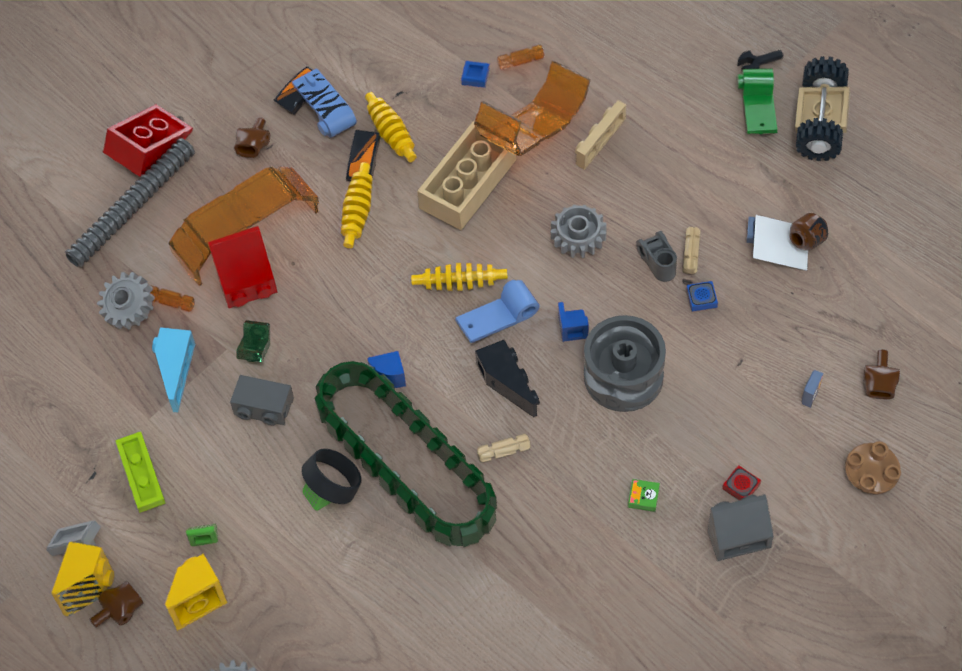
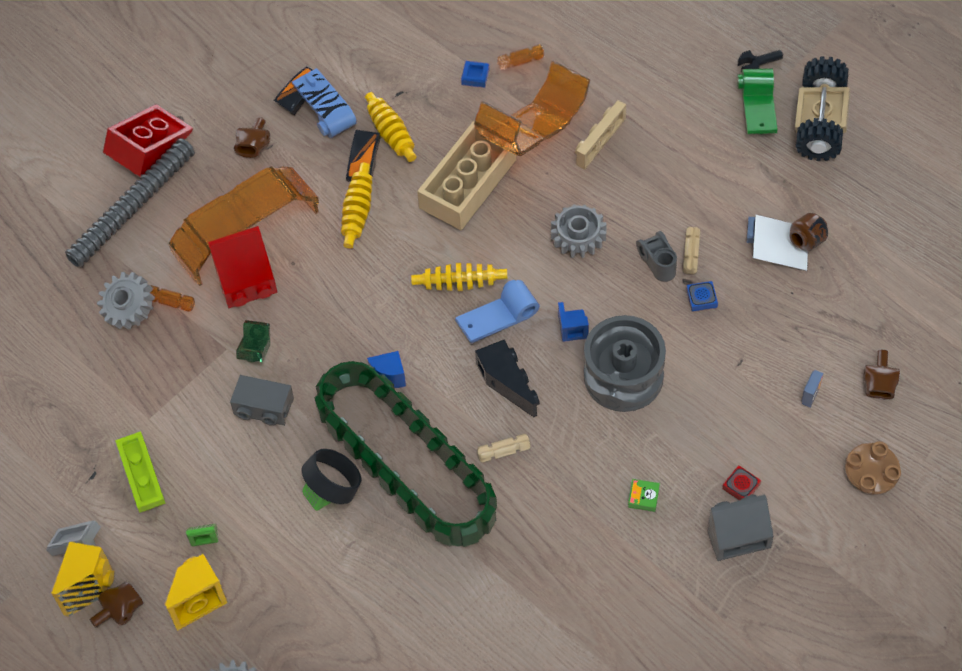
(174, 355): medium azure slope -> none

